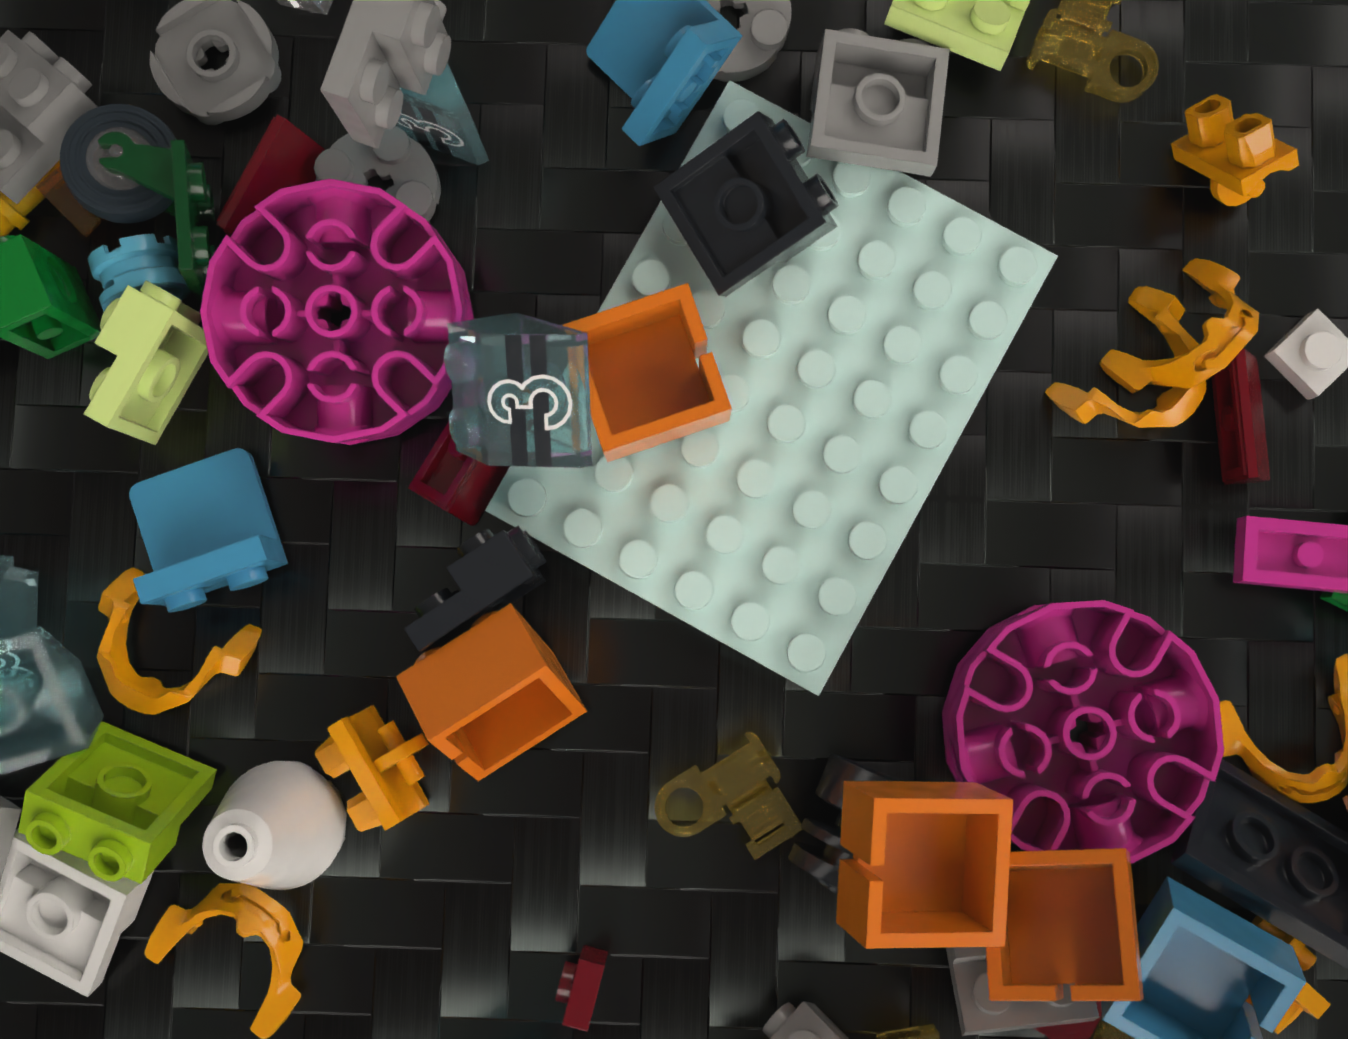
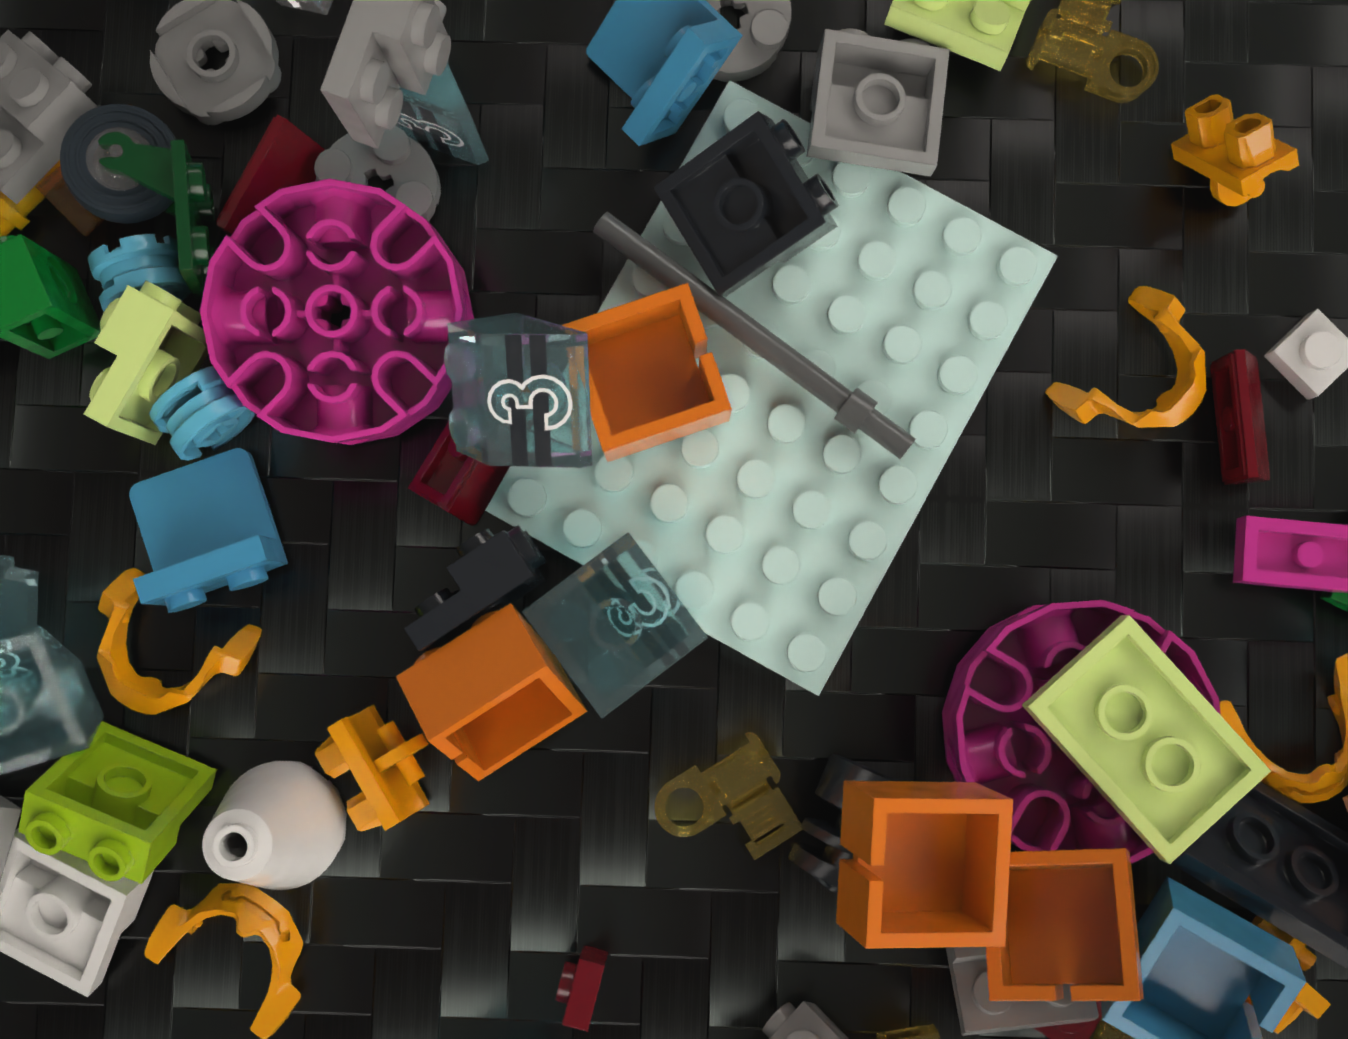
(200, 413): none -> medium azure wheel
(614, 625): none -> clear light blue slope
(853, 409): none -> dark grey bar
(1146, 738): none -> yellowish green plate
(1220, 345): light orange helmet -> none

